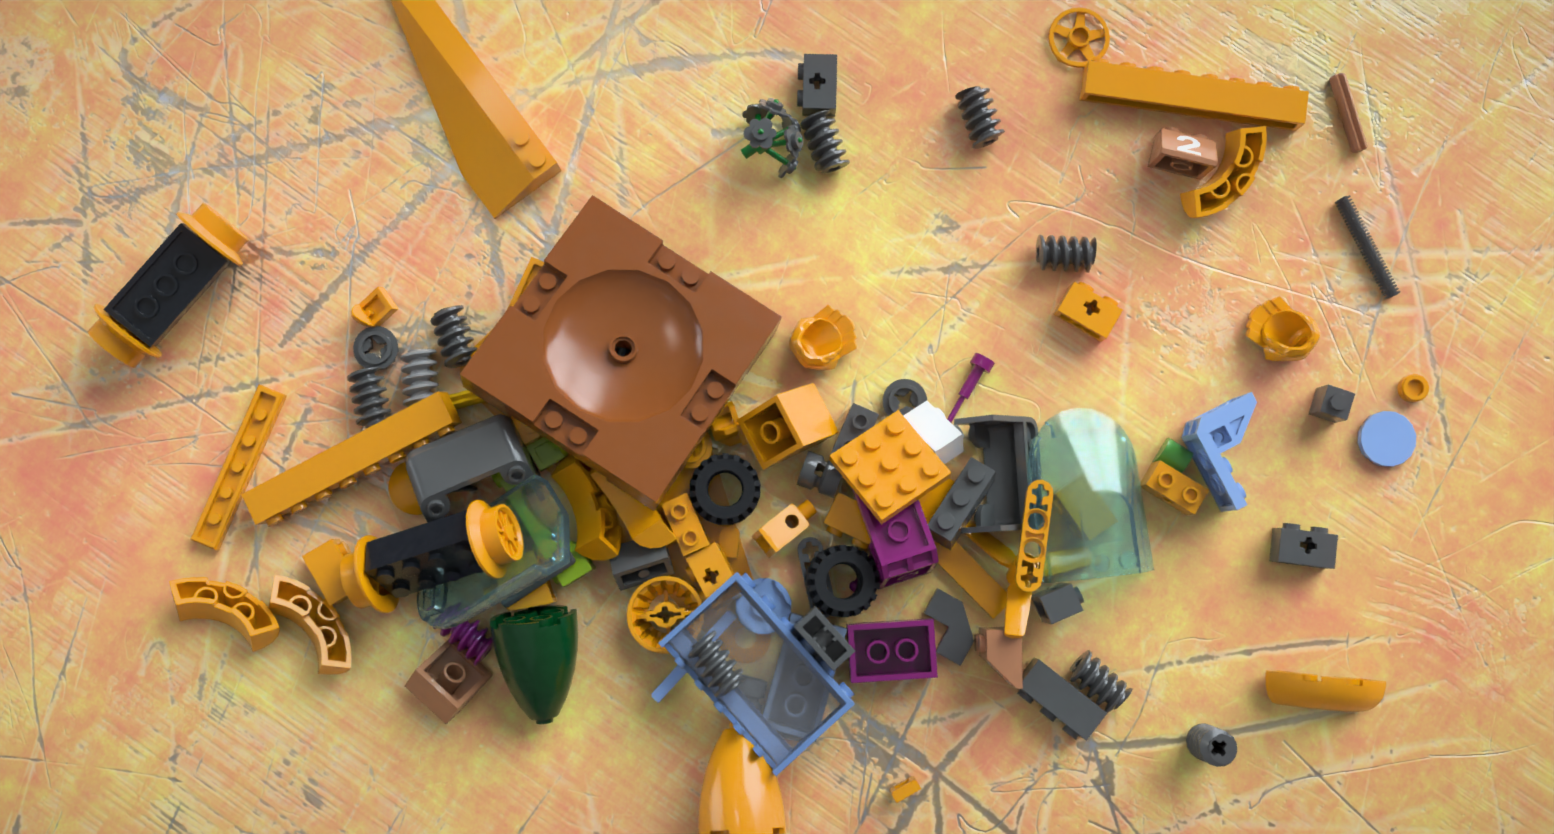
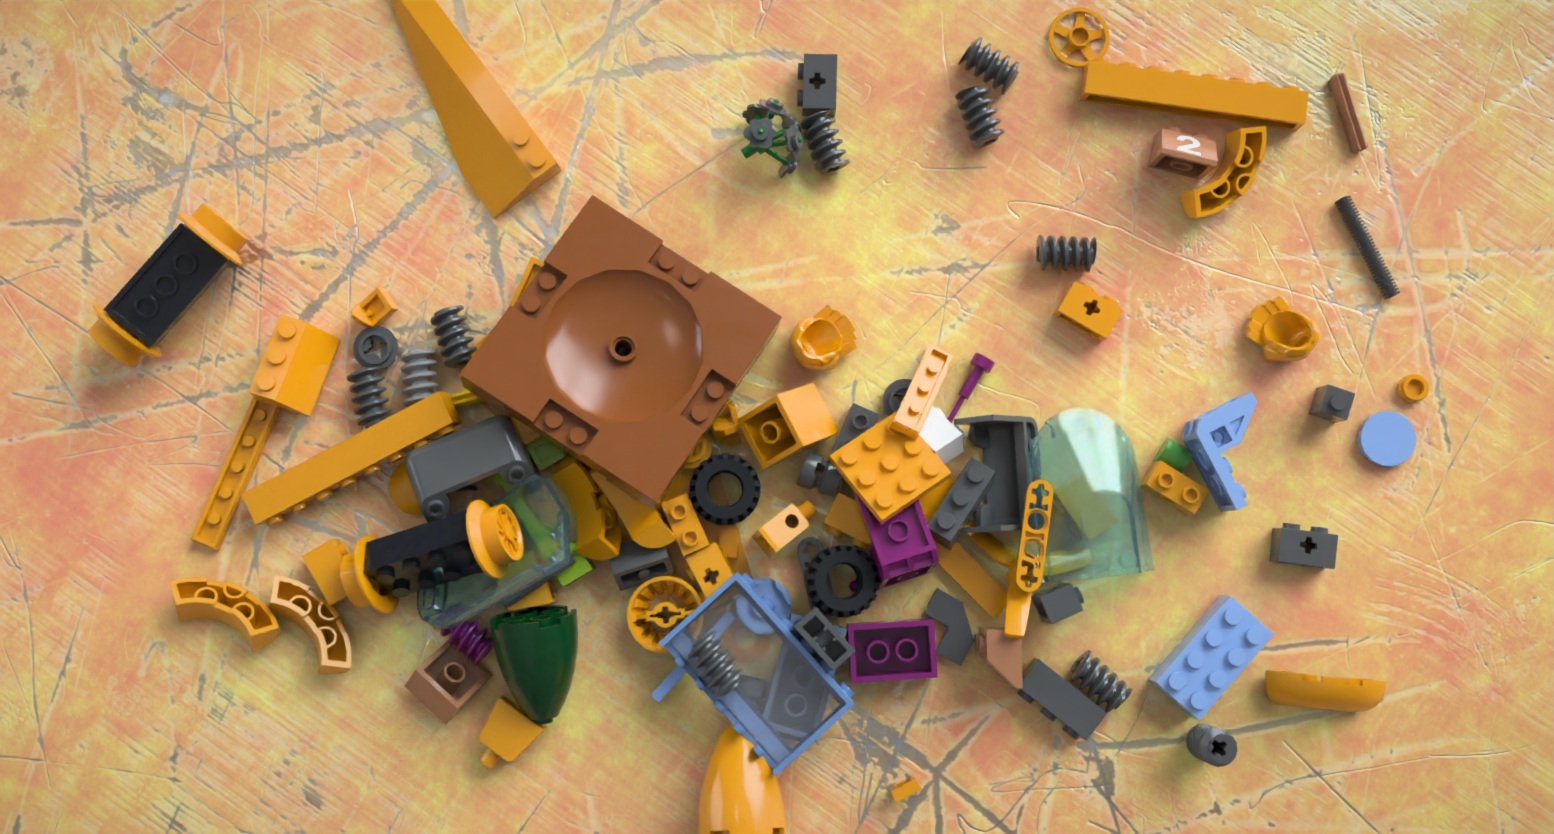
(294, 366): none -> light orange slope
(507, 732): none -> light orange torso
(922, 391): none -> tile
(990, 65): none -> dark grey piece
(1210, 656): none -> light blue brick

